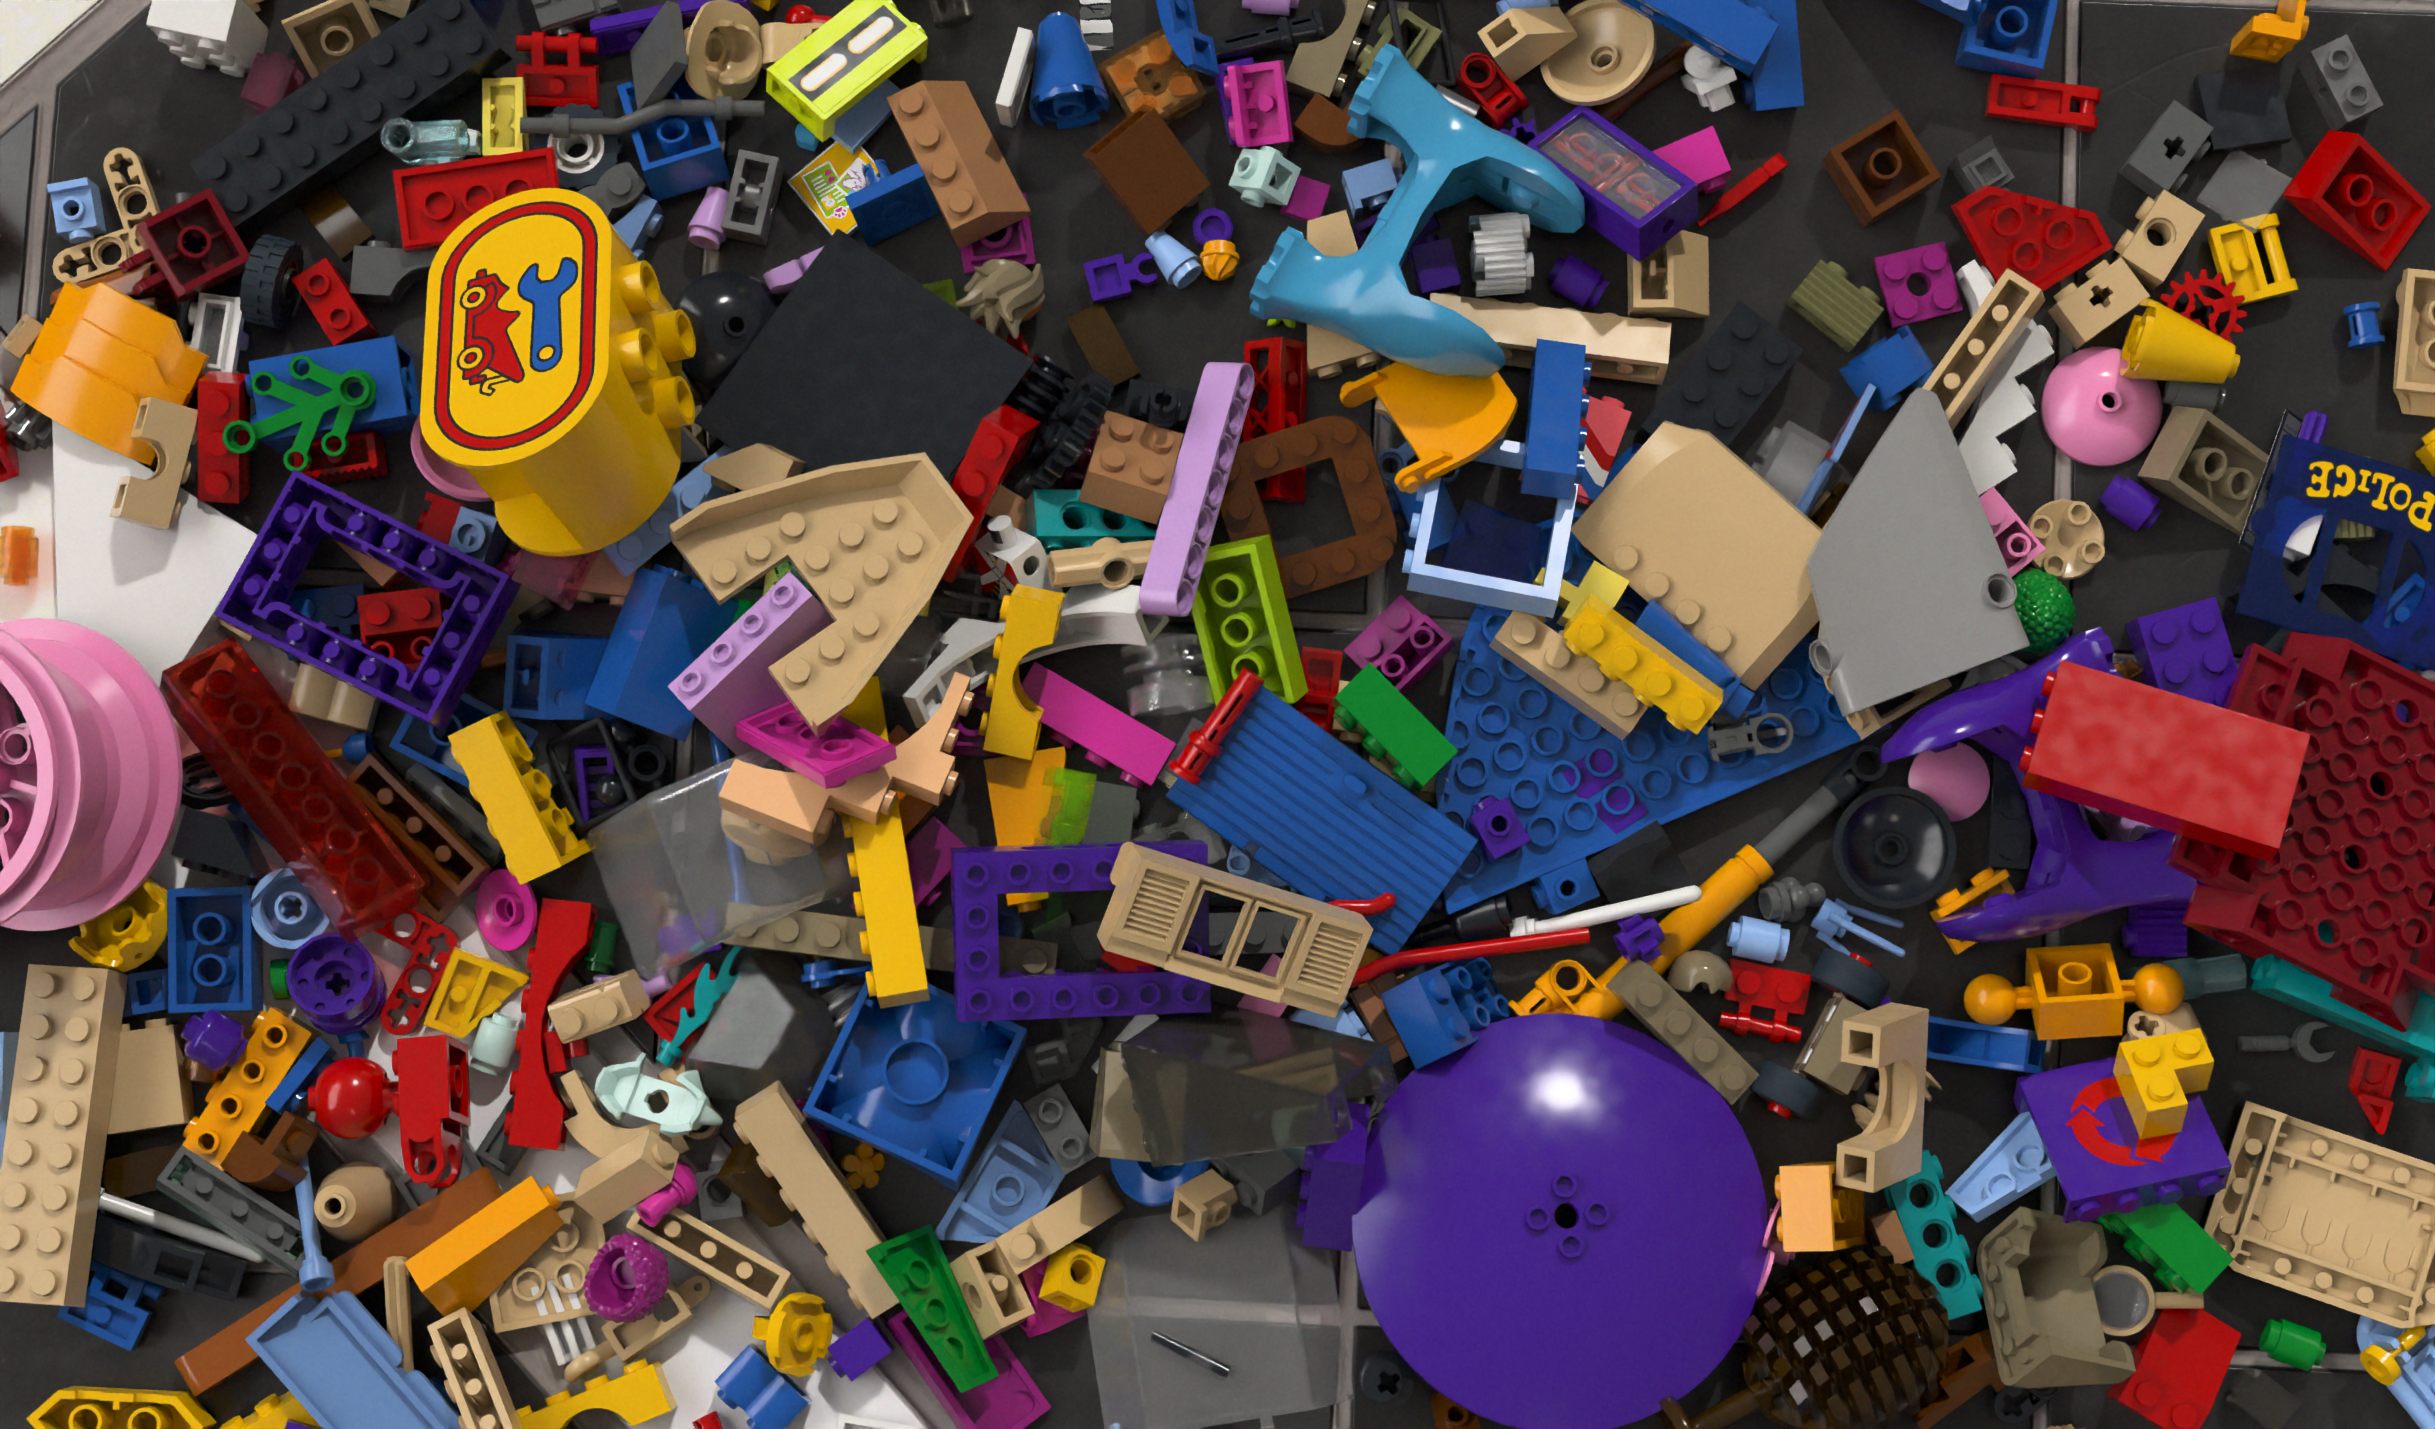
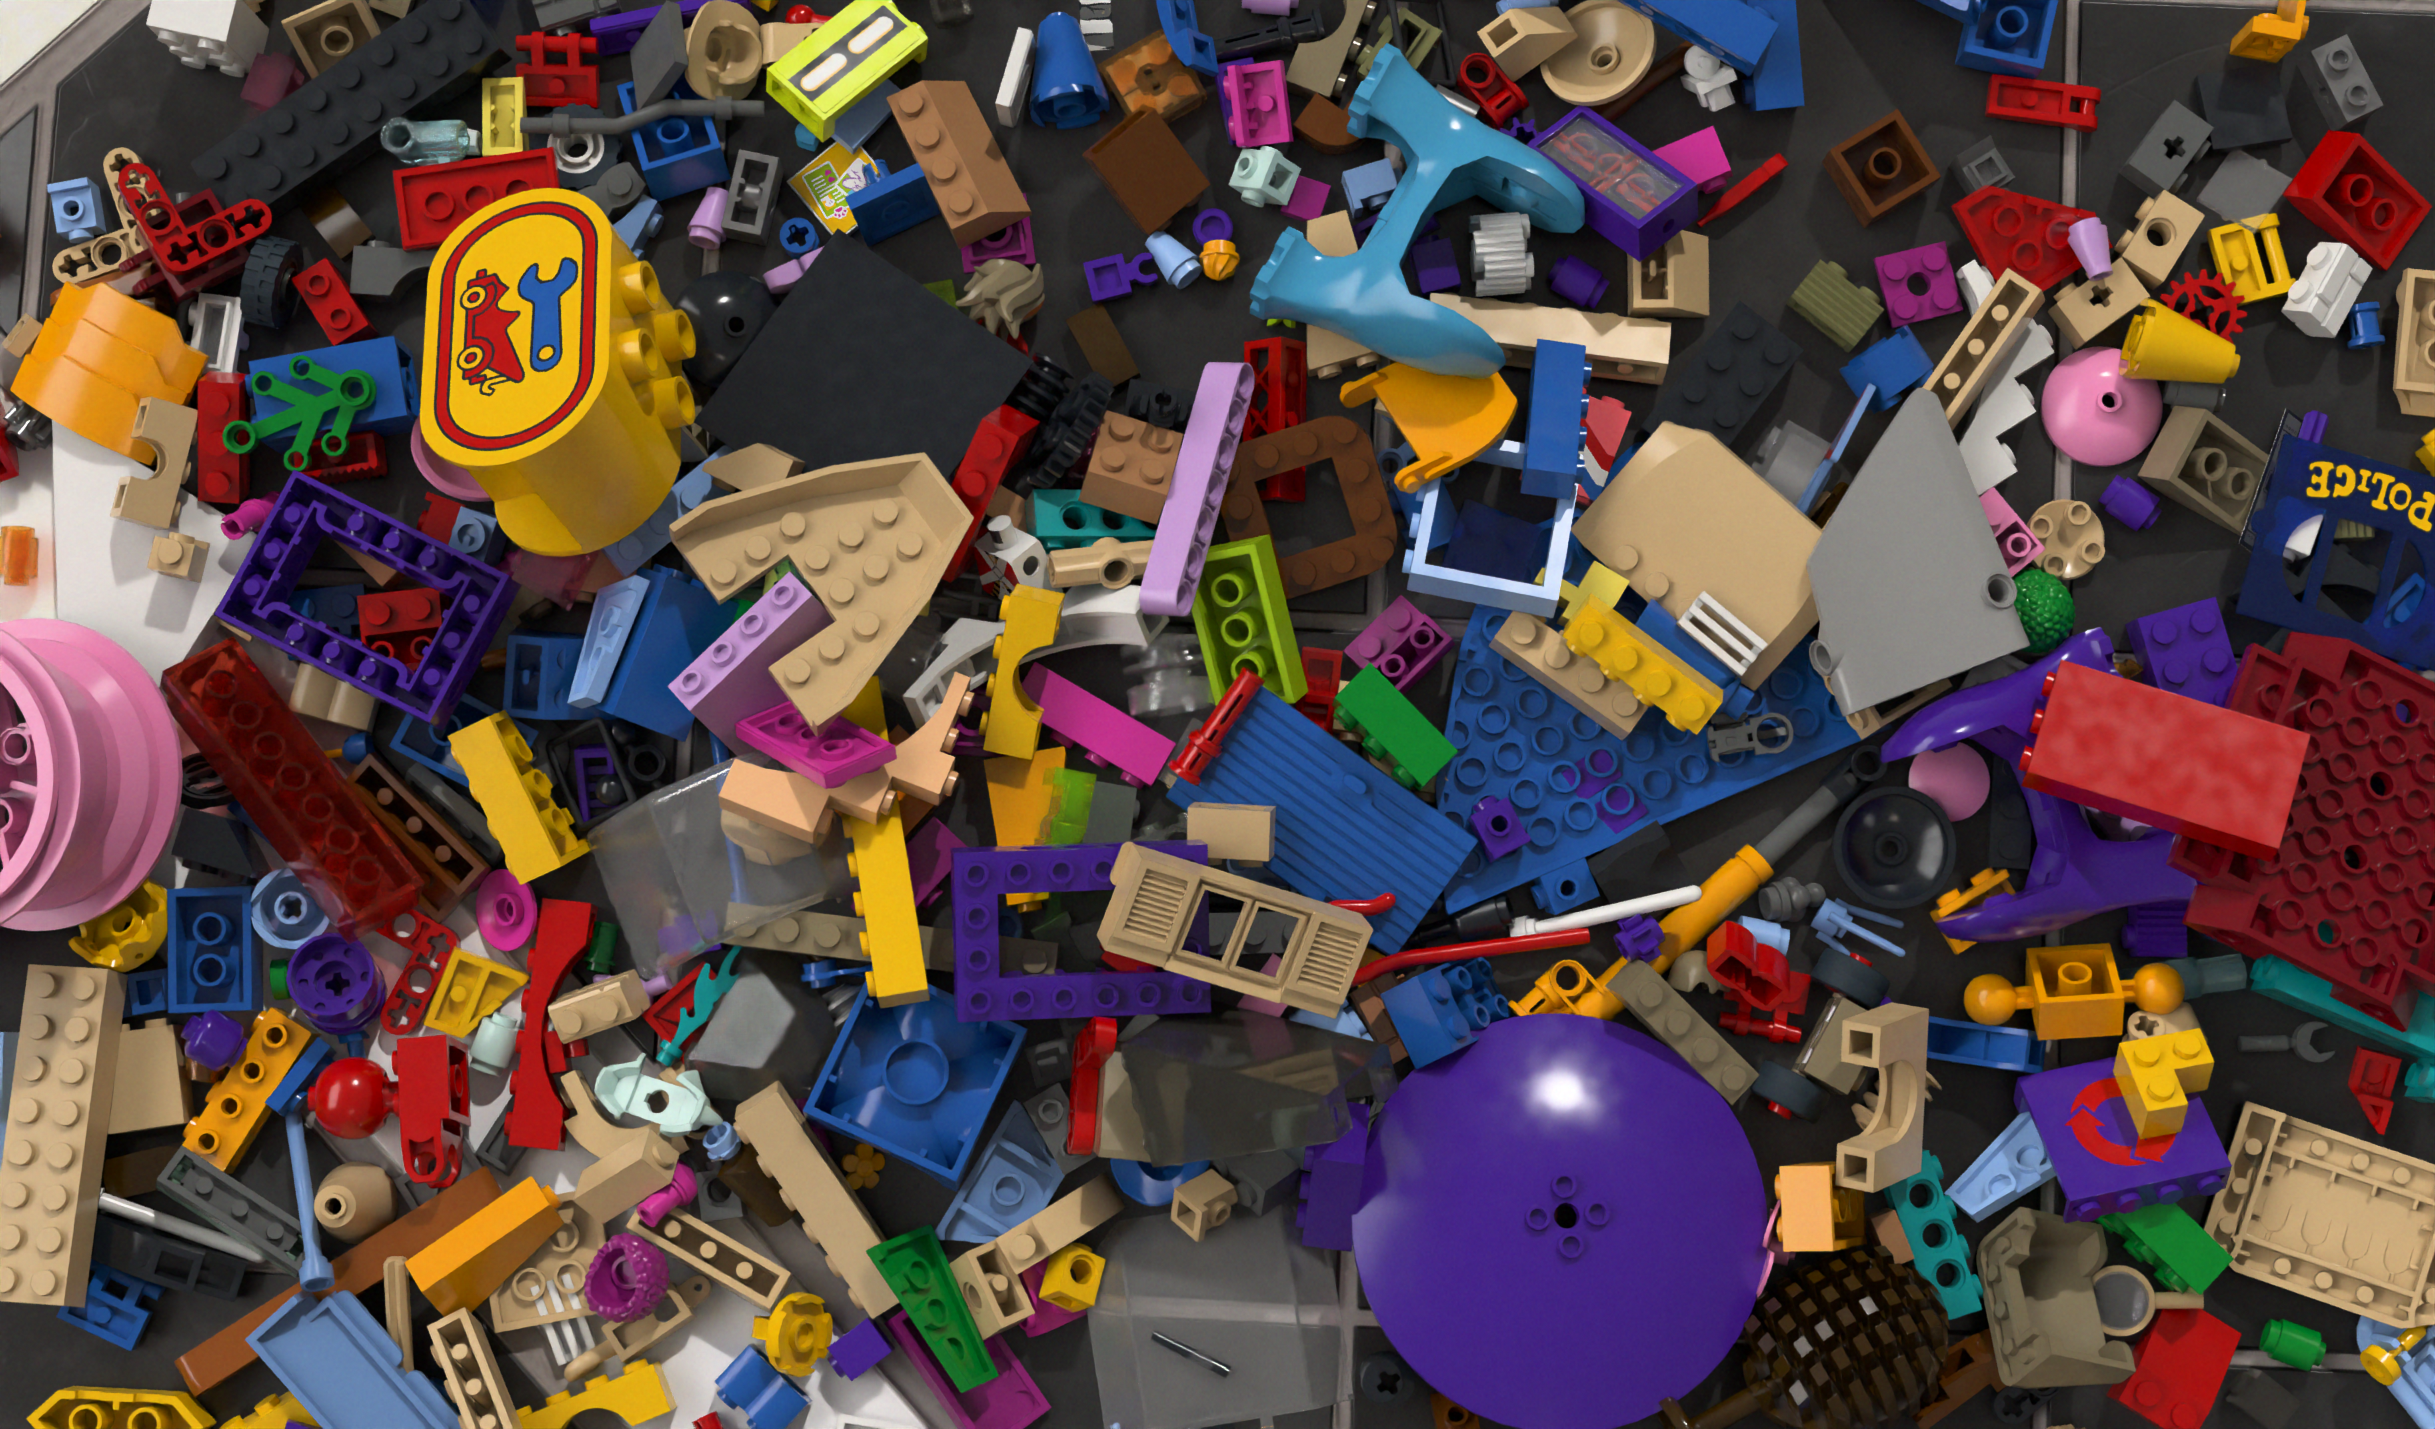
(176, 232): none -> red beam
(179, 556): none -> tan brick
(249, 516): none -> dark pink pin
(273, 1161): reddish brown brick -> none
(605, 637): none -> light blue wing
(722, 1141): none -> light blue plate
(806, 230): none -> blue bush
(1090, 1052): none -> red beam
(1234, 831): none -> tan brick
(1749, 655): none -> white tile
(1749, 966): none -> red brick
(2091, 246): none -> lavender cone
(2326, 289): none -> white brick

